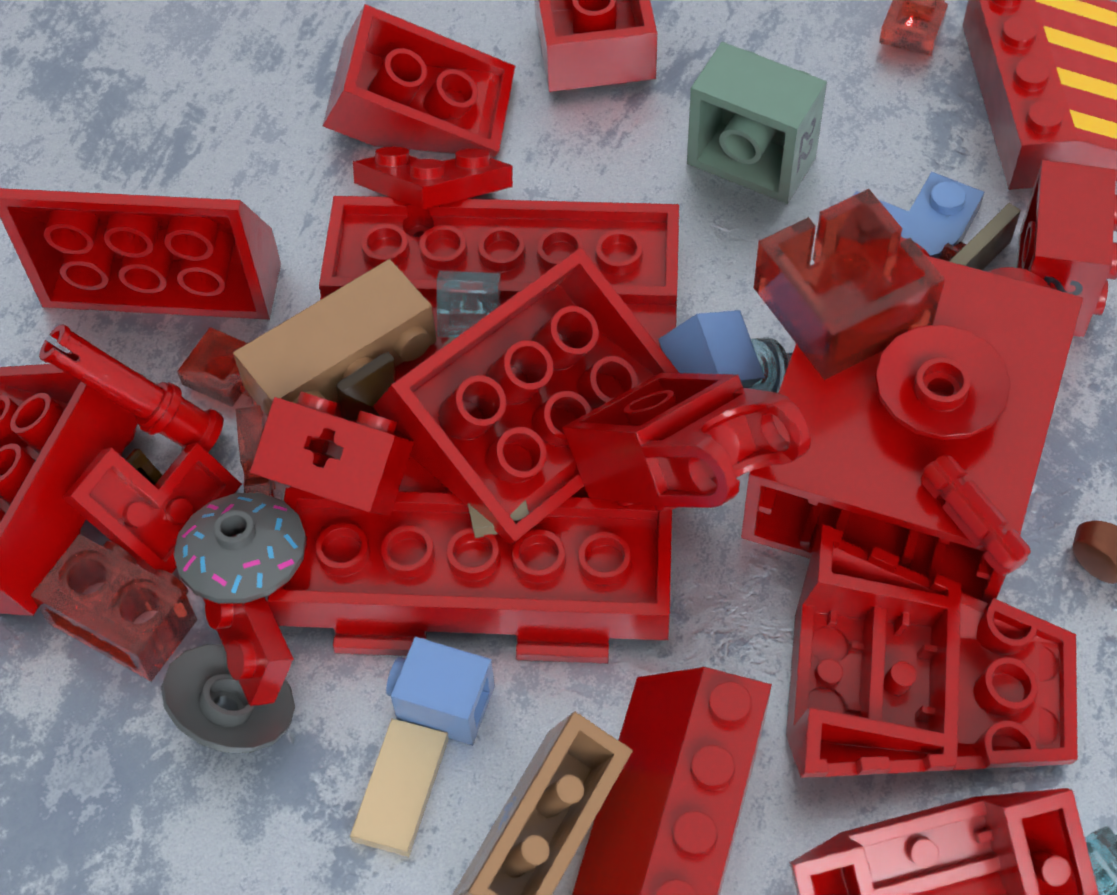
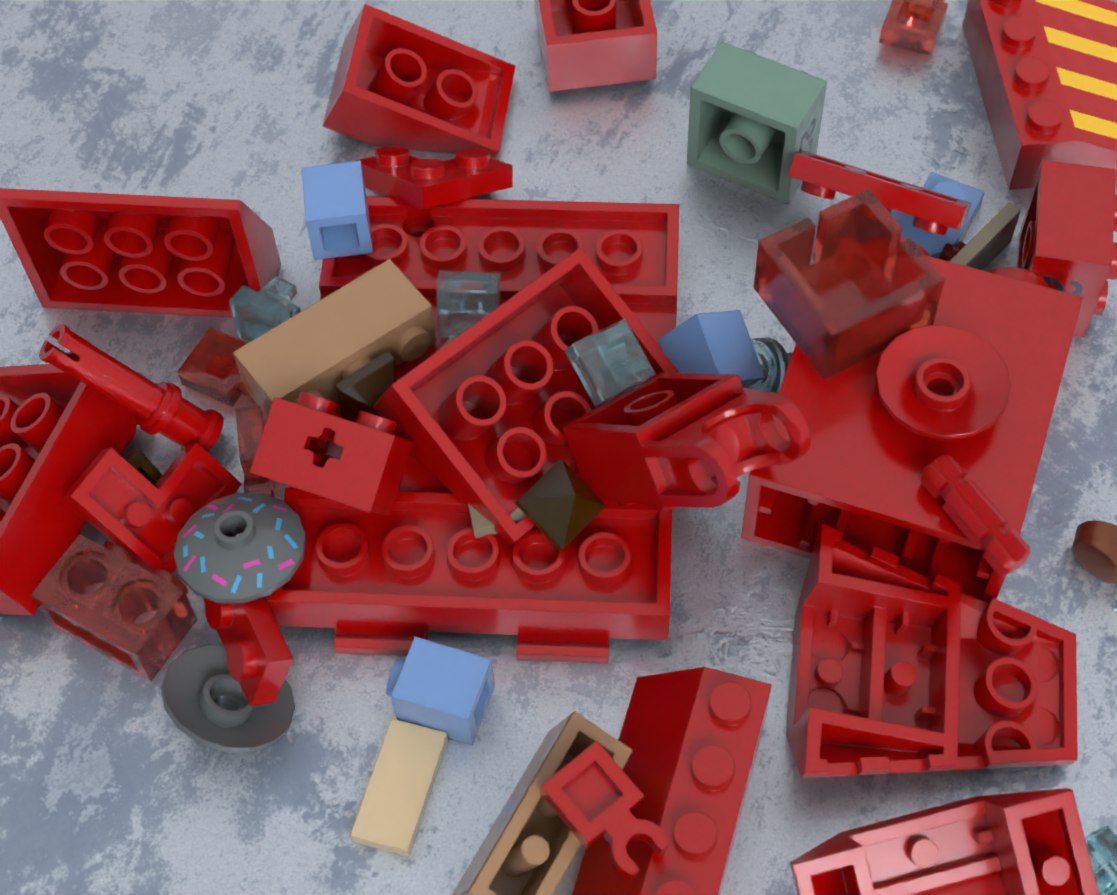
(262, 310): none -> clear light blue tile
(336, 210): none -> medium blue brick
(560, 504): none -> dark brown slope
(597, 801): none -> red plate
(609, 362): none -> clear light blue tile
(931, 209): none -> red plate

